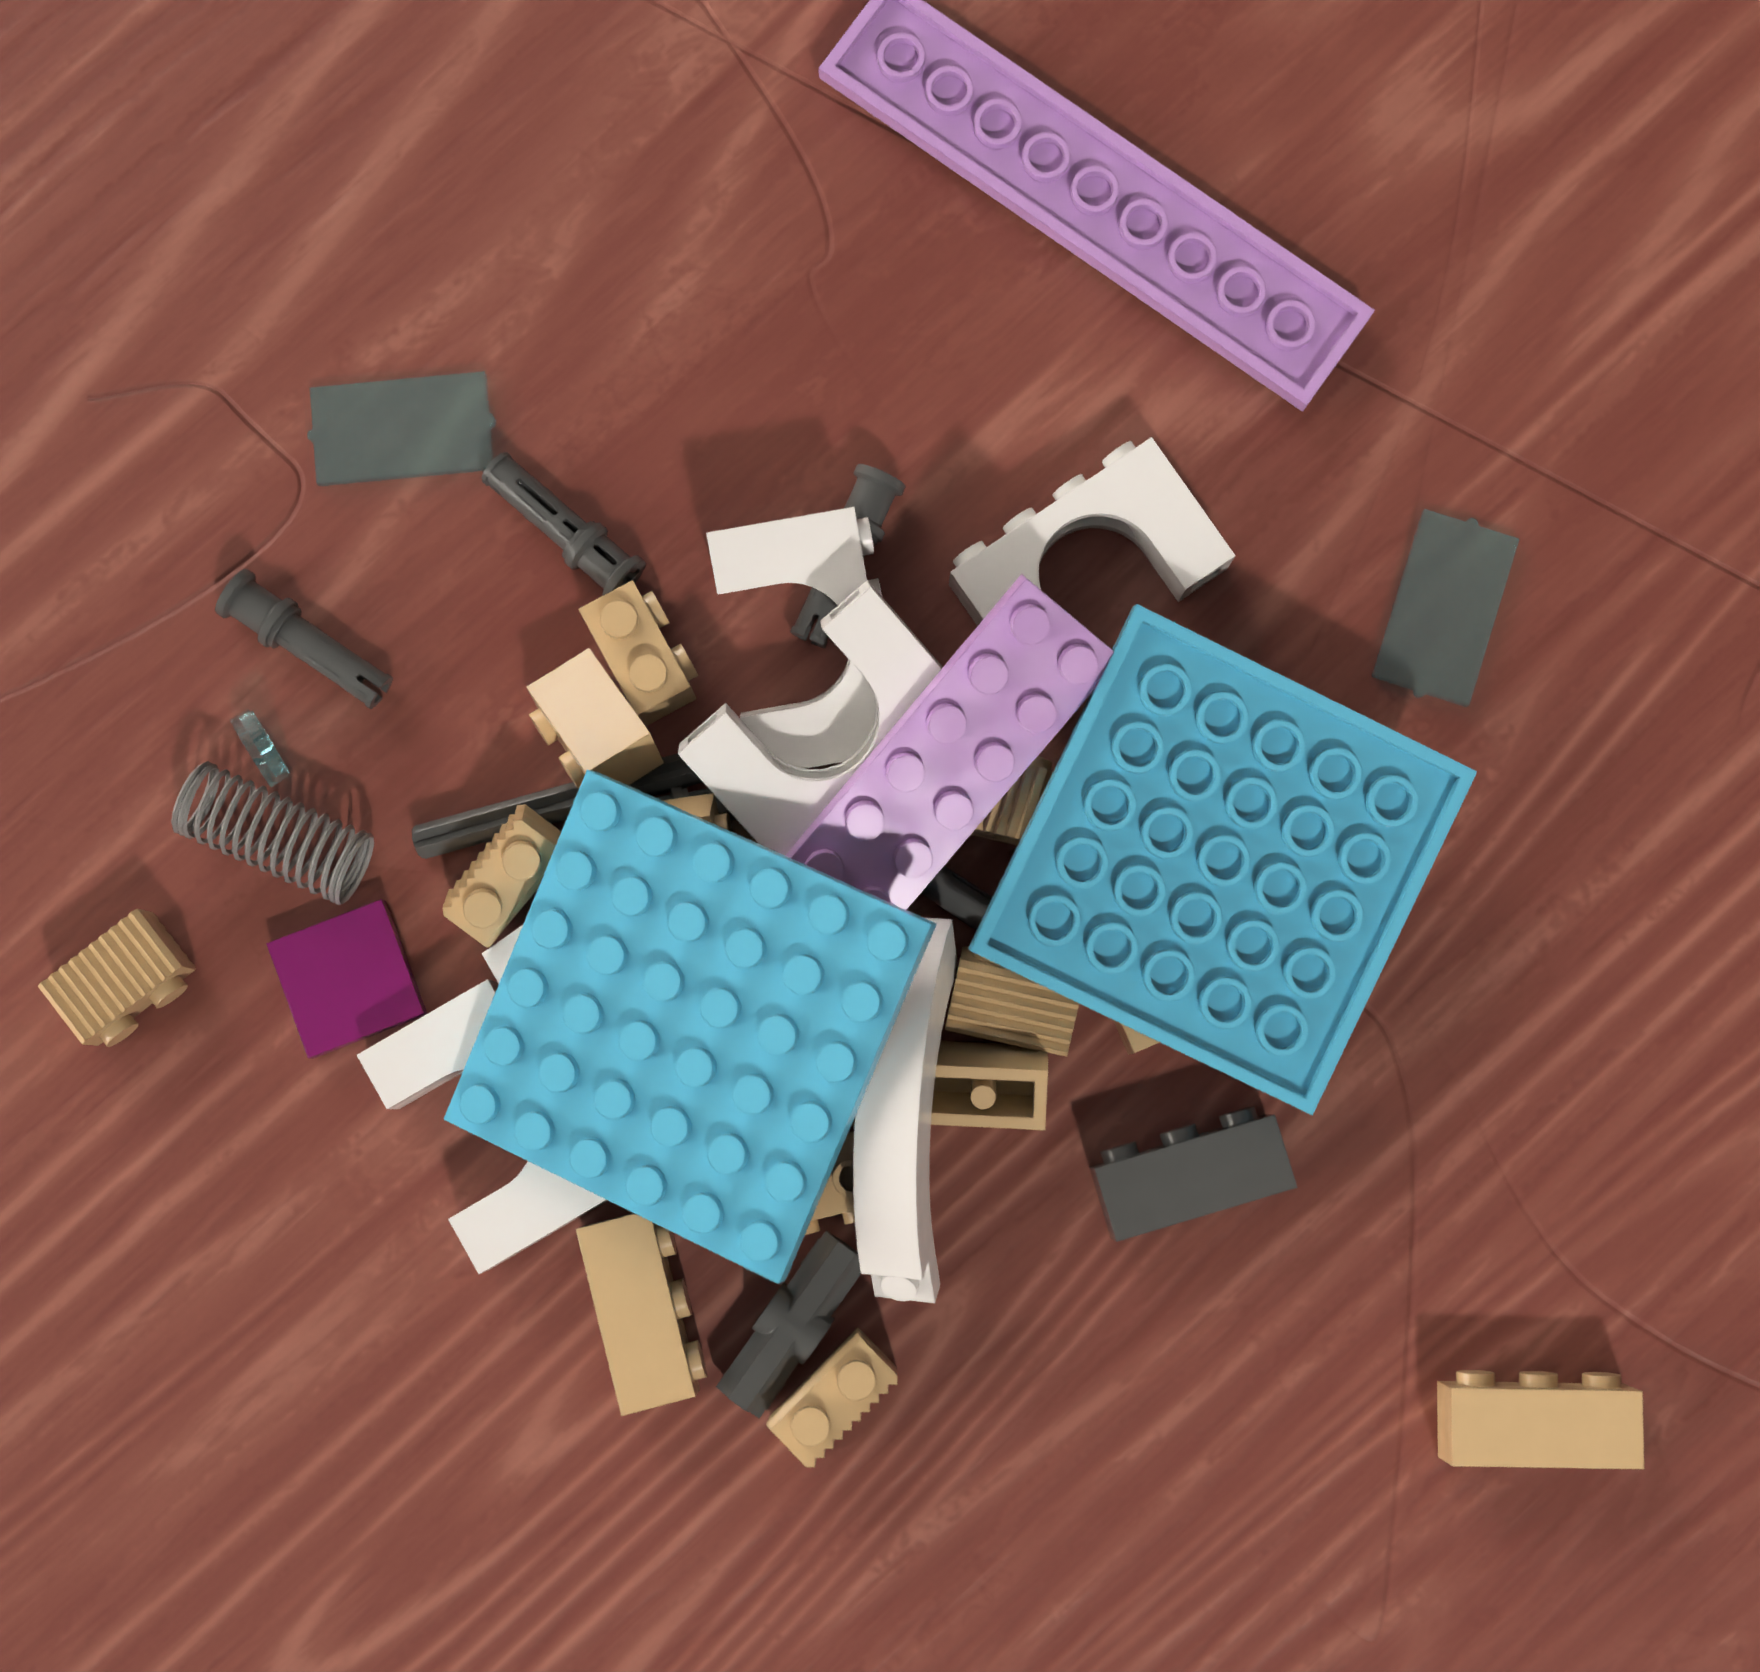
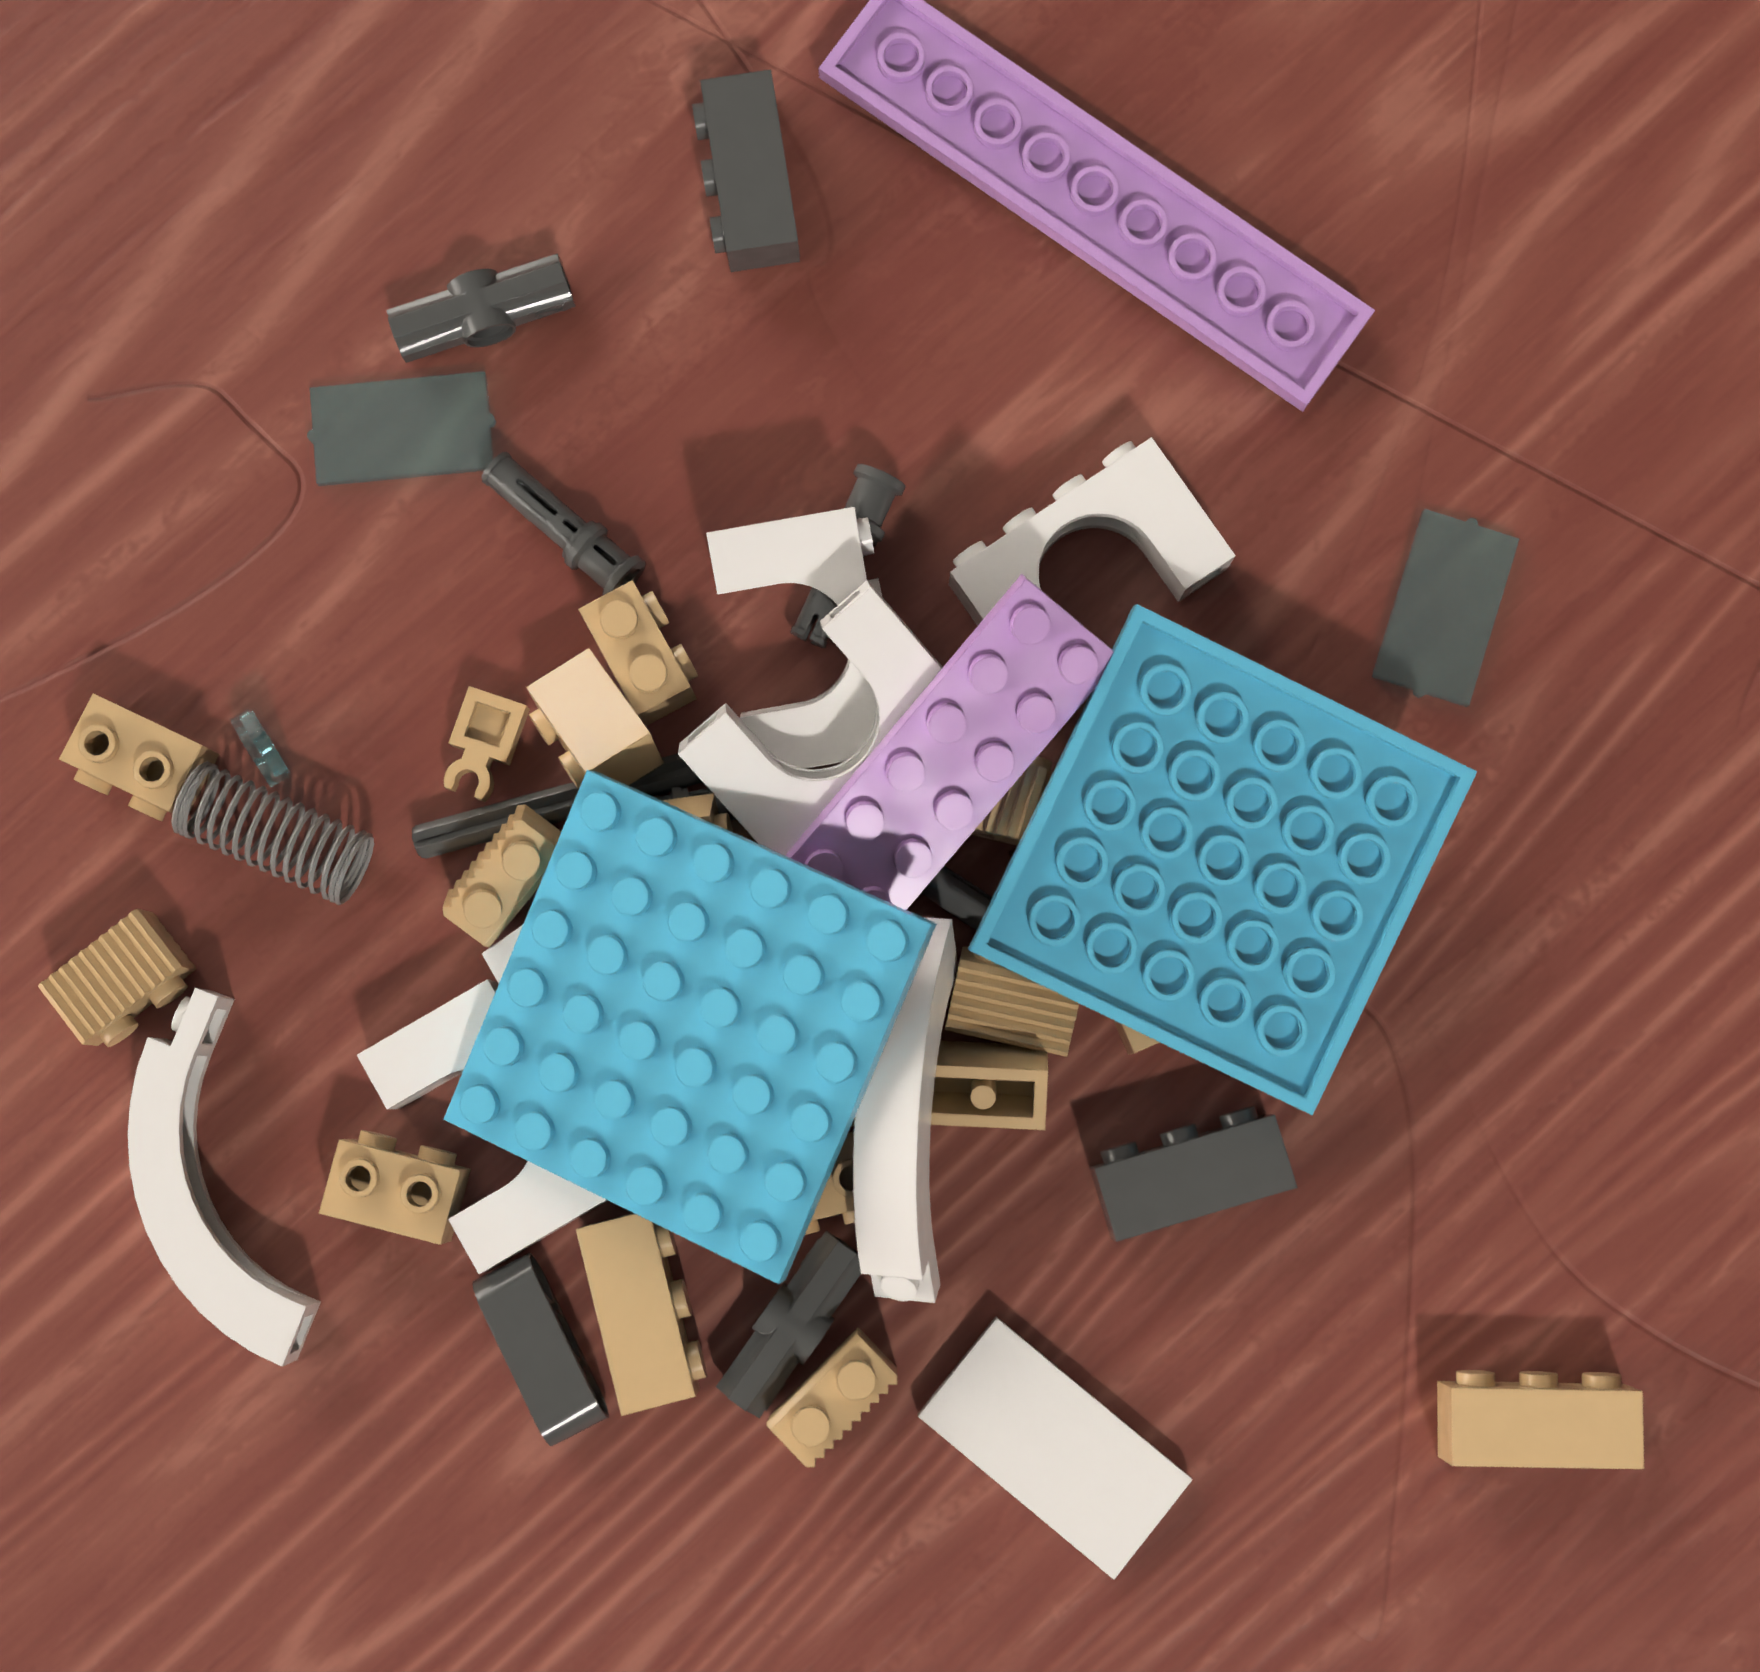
(134, 755): none -> tan brick
(176, 1202): none -> white arch
(280, 625): dark grey pin -> none
(346, 979): magenta tile -> none
(395, 1188): none -> tan brick
(480, 308): none -> dark grey piece
(486, 731): none -> tan plate
(540, 1349): none -> dark grey beam
(747, 171): none -> dark grey brick
(1054, 1447): none -> white tile

